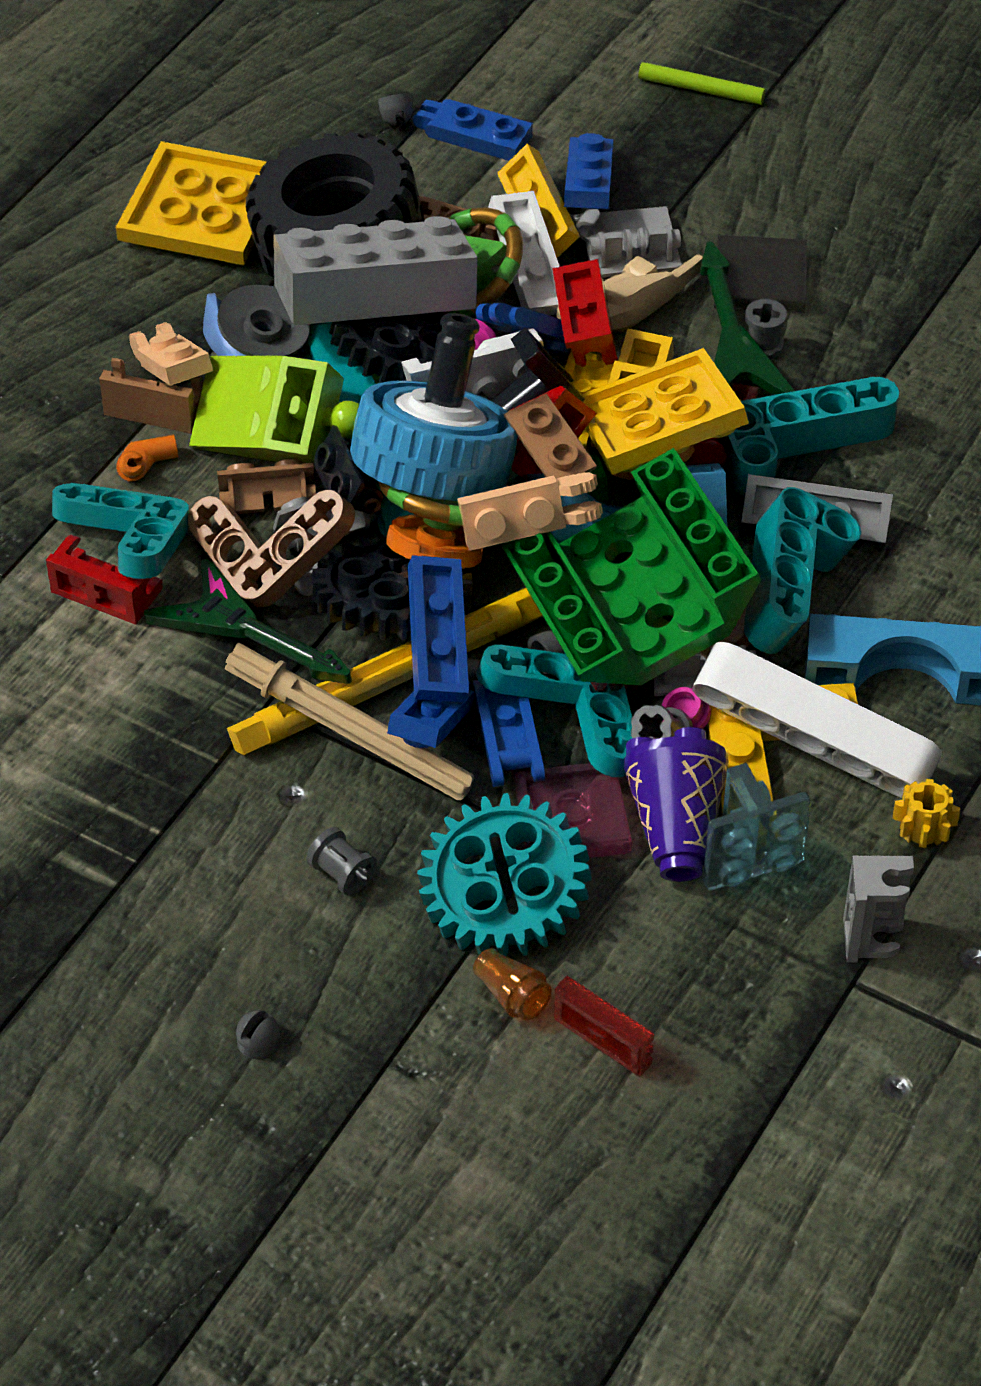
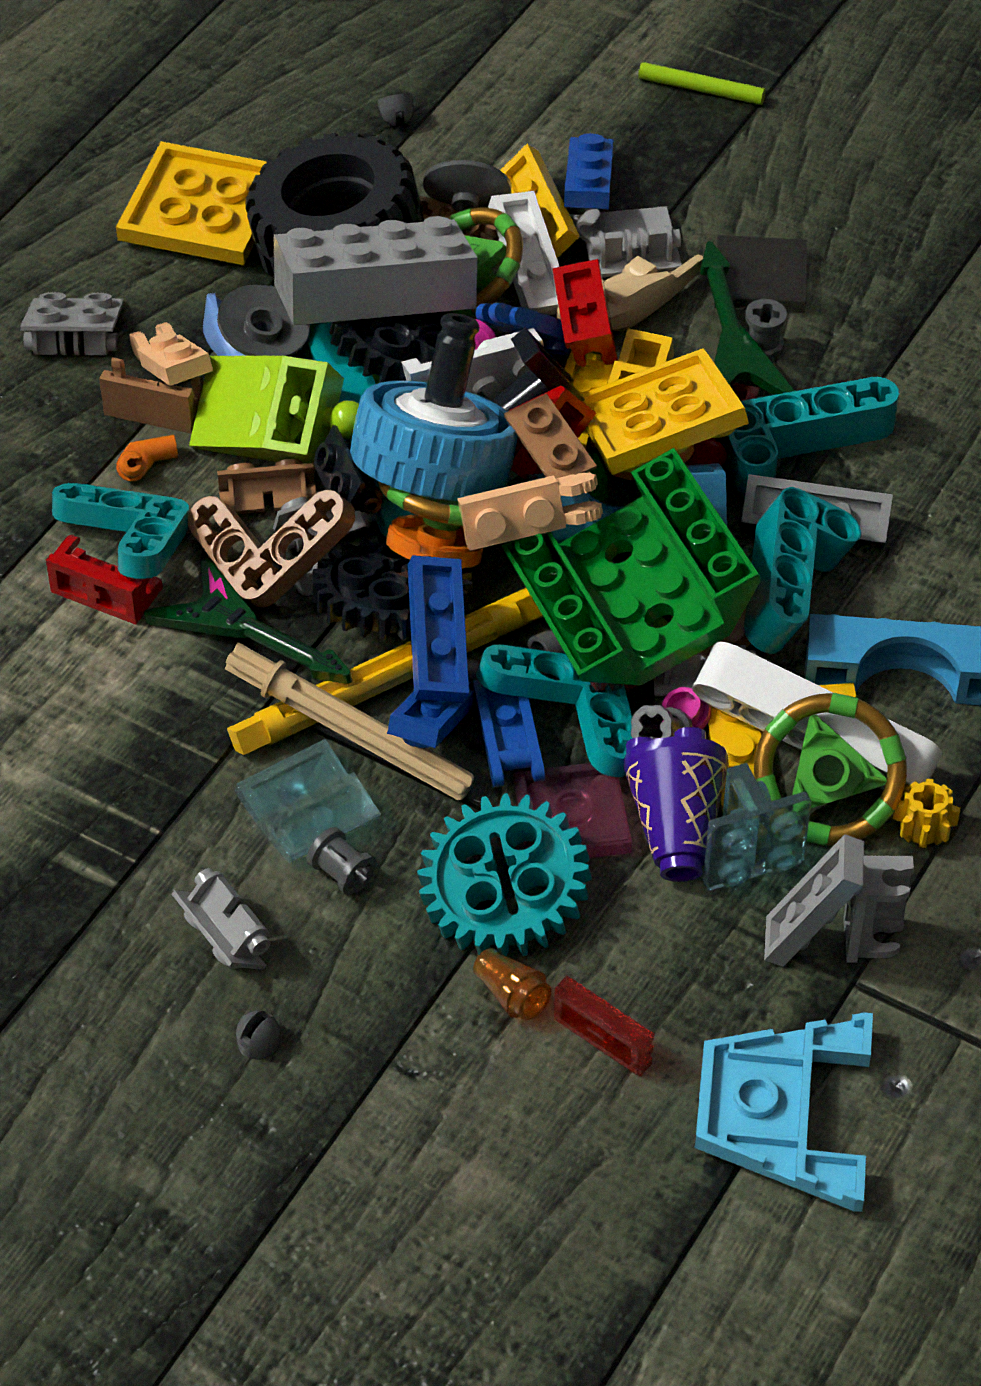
(53, 312): none -> light grey hinge
(235, 937): none -> light grey hinge
(304, 798): none -> clear light blue slope
(465, 183): none -> dark grey dish
(473, 128): blue hinge -> none
(758, 1105): none -> medium azure wing
(815, 900): none -> light grey plate
(831, 766): none -> bright green piece

